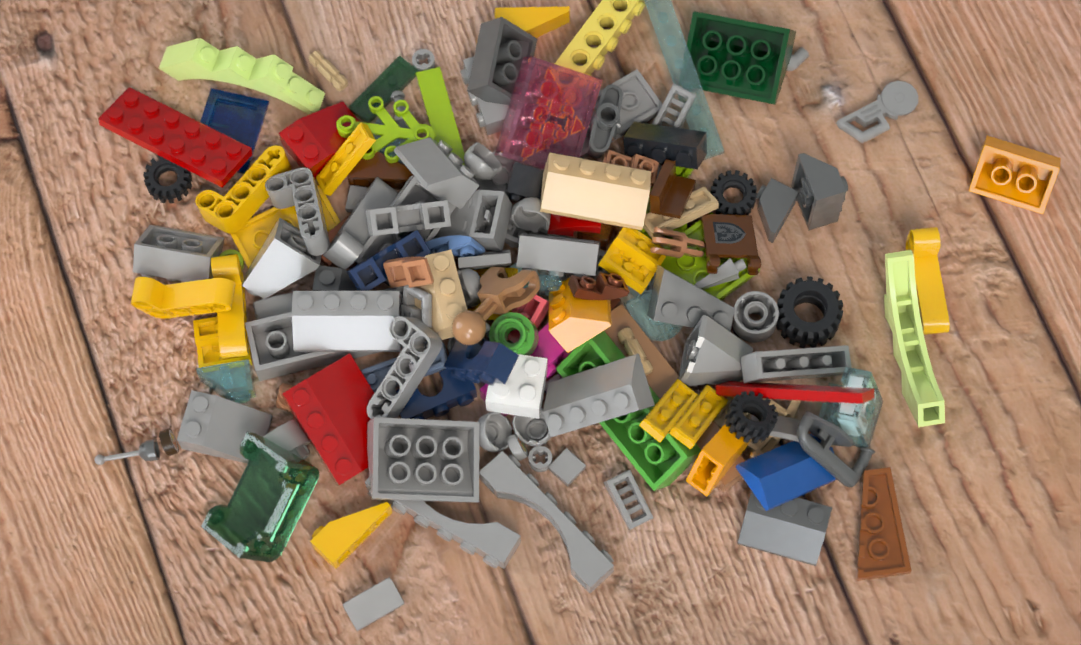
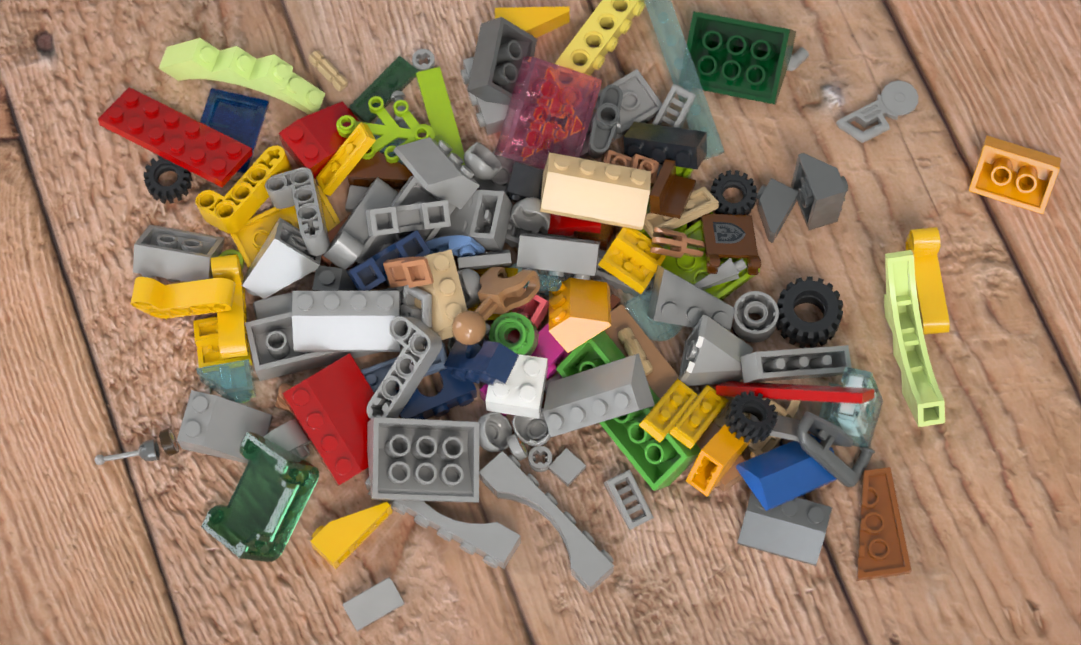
(604, 288): copper slope -> none

